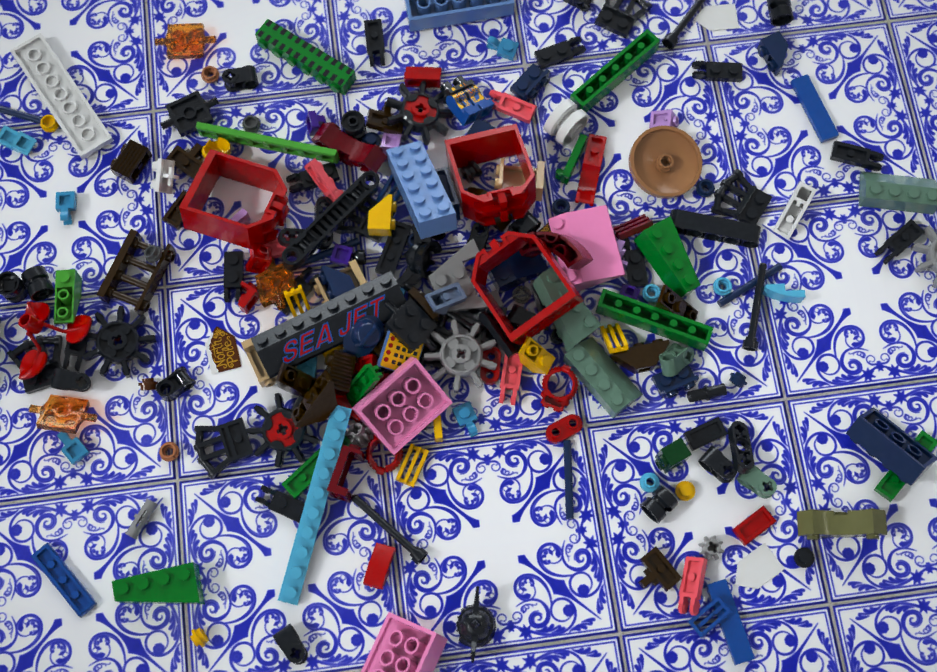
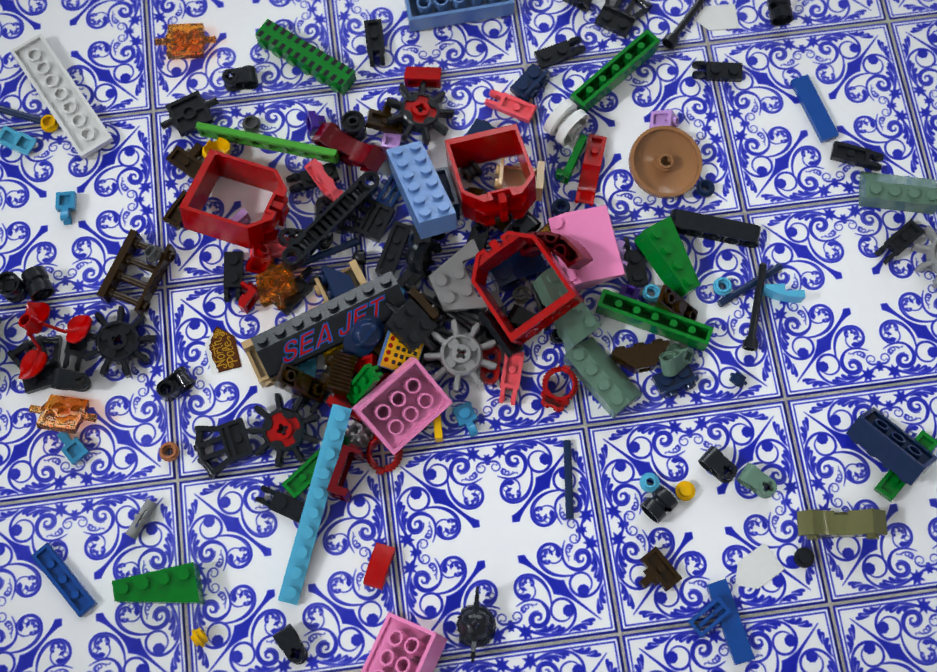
(67, 295): bright green slope -> none
(130, 161): dark brown brick -> none
(148, 384): reddish brown plate -> none
(164, 175): white hips -> none
(210, 70): nougat plate -> none
(294, 292): yellow tile -> none
(317, 402): dark brown slope -> none
(341, 255): dark purple tile -> none
(371, 138): dark blue plate -> none
(381, 217): yellow slope -> none
(417, 554): black piece -> none
(418, 450): yellow tile -> none
(445, 298): sand blue slope -> none
(465, 100): hips -> none
(505, 49): dark azure plate -> none
(535, 357): yellow slope -> none
(565, 430): red plate -> none
(612, 330): yellow tile -> none
(632, 227): dark red tile -> none
(672, 455): dark green brick -> none
(692, 584): coral hinge -> none
(705, 434): black tile -> none
(706, 393): black axle -> none
(706, 552): light grey gear -> none
(737, 454): black beam -> none
(751, 206): black plate -> none
(754, 525): red tile -> none
(773, 50): dark blue slope -> none
(794, 210): white slope -> none

